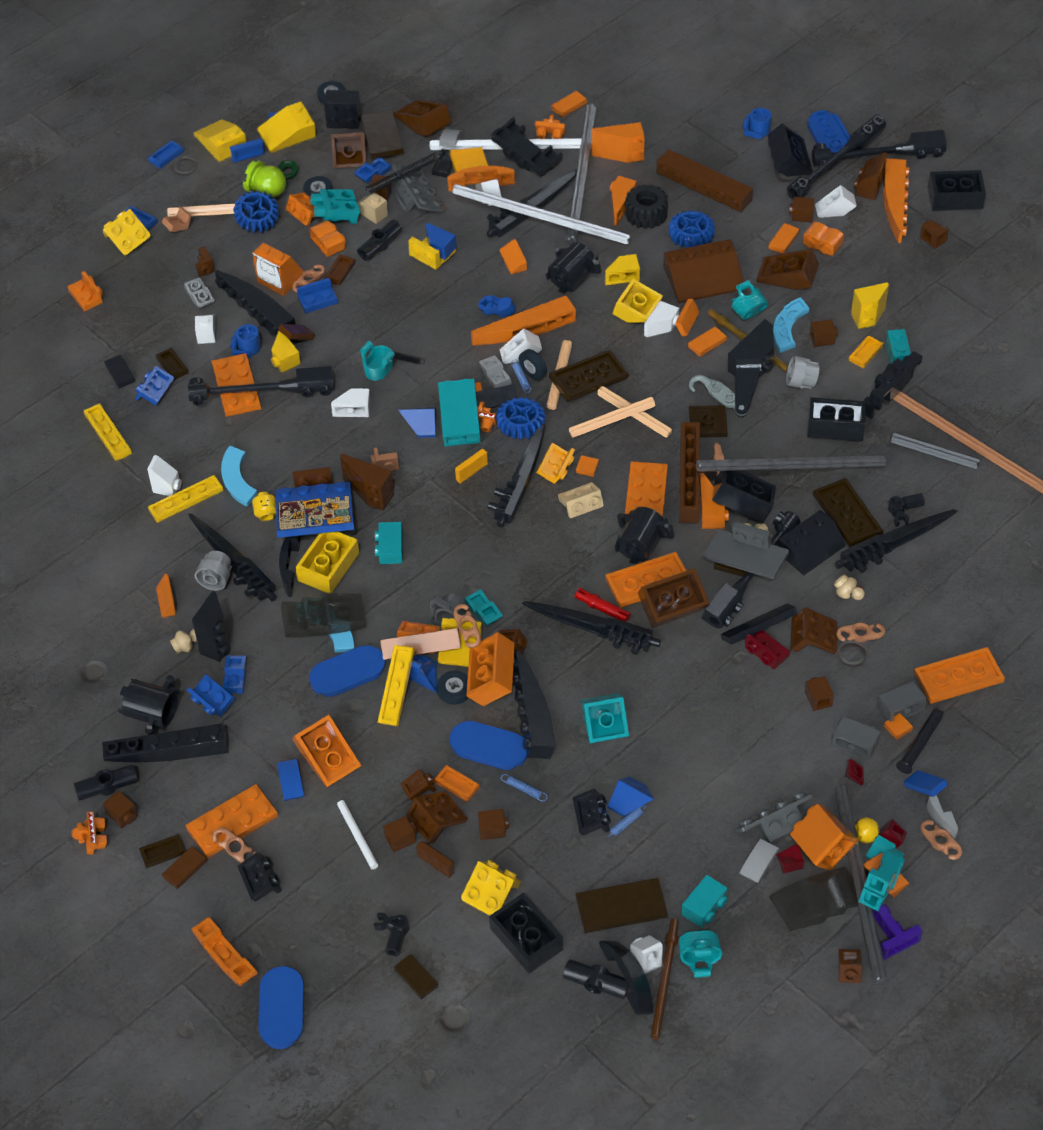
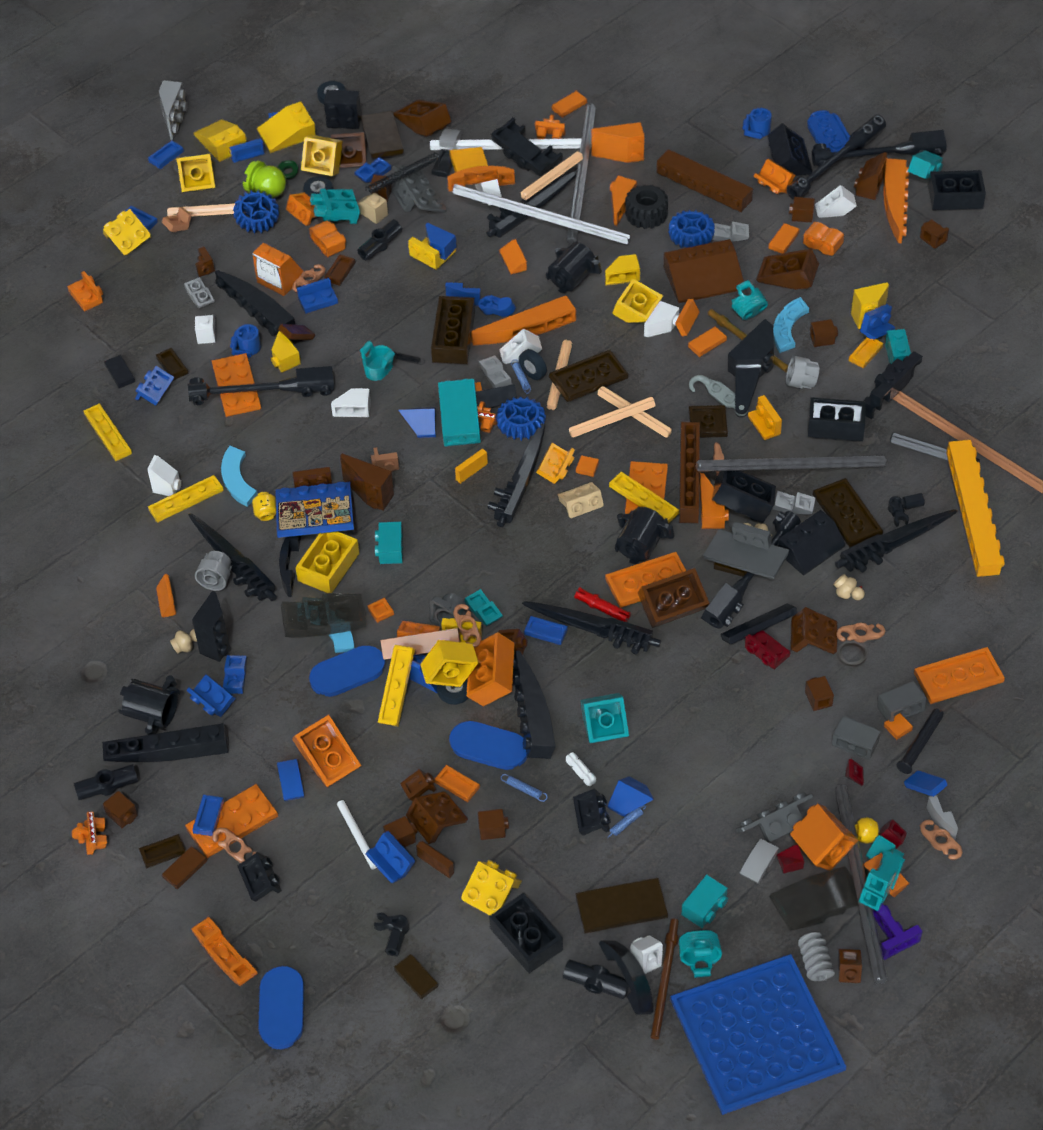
(173, 105): none -> light grey slope
(196, 173): none -> yellow slope
(208, 815): none -> blue tile
(321, 155): none -> yellow brick
(380, 610): none -> orange tile
(390, 858): none -> blue bracket
(449, 663): none -> yellow brick
(453, 330): none -> dark brown brick
(457, 290): none -> blue slope
(545, 630): none -> blue tile
(551, 175): none -> light nougat axle
(581, 769): none -> white axle
(642, 496): none -> yellow tile
(735, 232): none -> light grey slope
(757, 1034): none -> blue plate
(765, 419): none -> light orange bracket
(775, 177): none -> orange bracket
(797, 504): none -> light grey slope
(815, 957): none -> light grey piece
(876, 322): none -> blue bracket
(924, 163): none -> teal brick
(974, 508): none -> light orange brick

